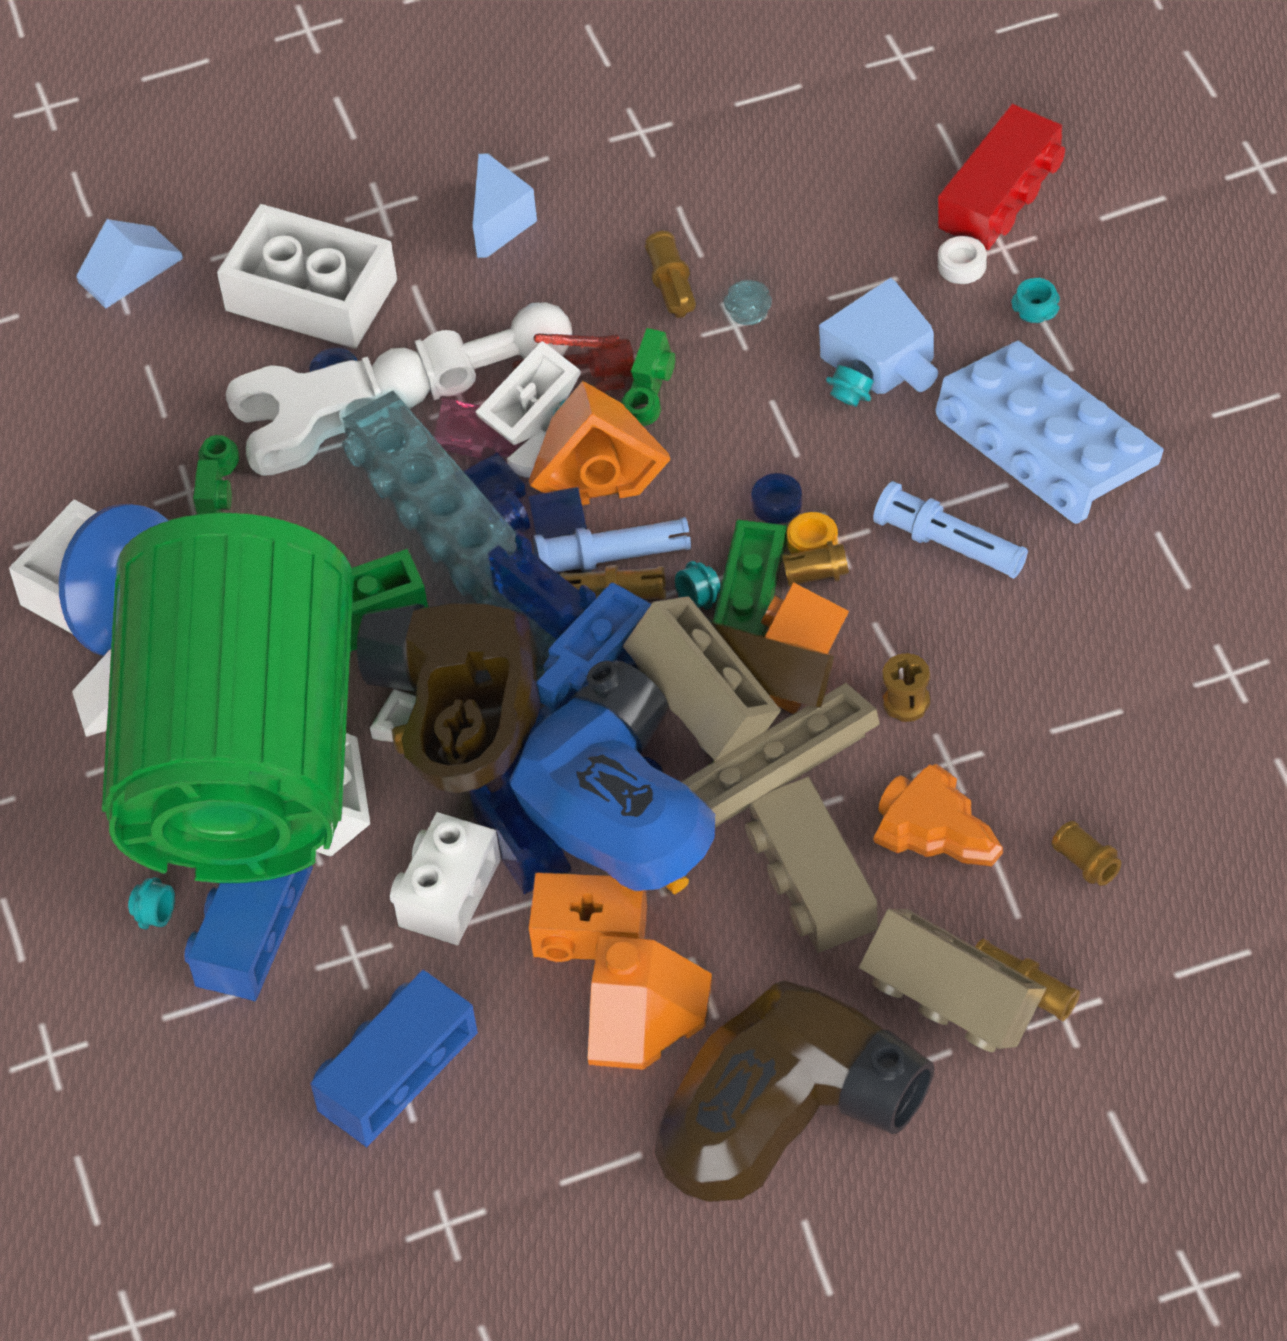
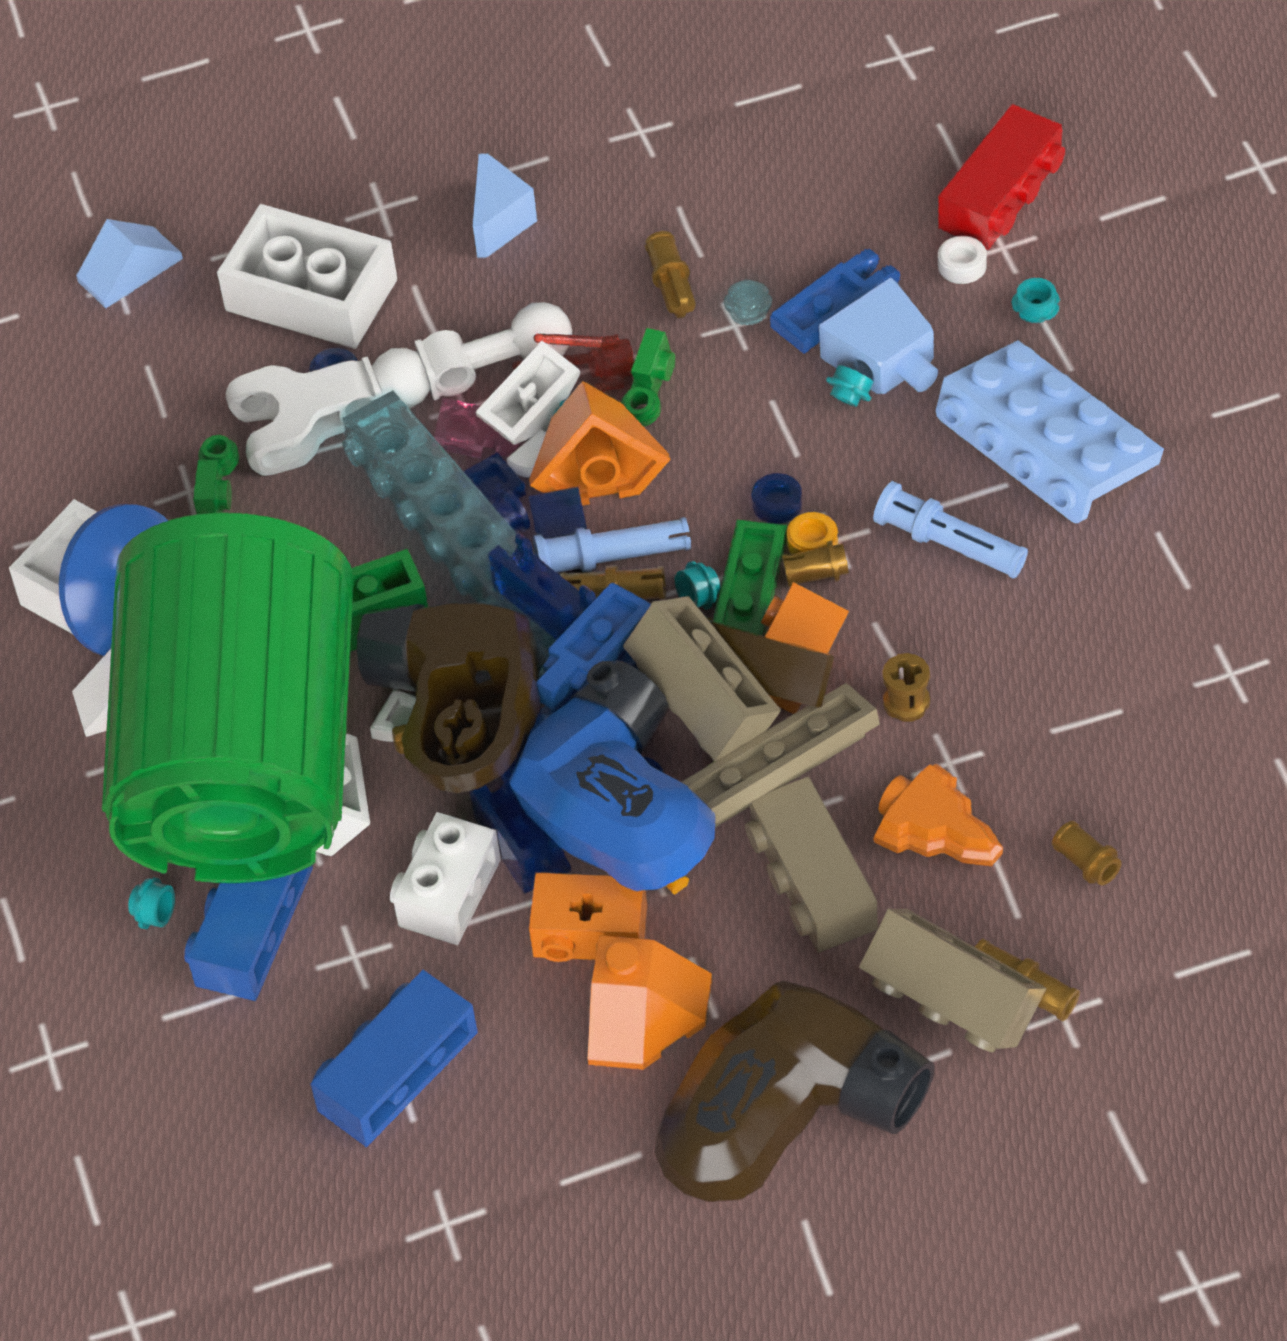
(842, 285): none -> blue hinge

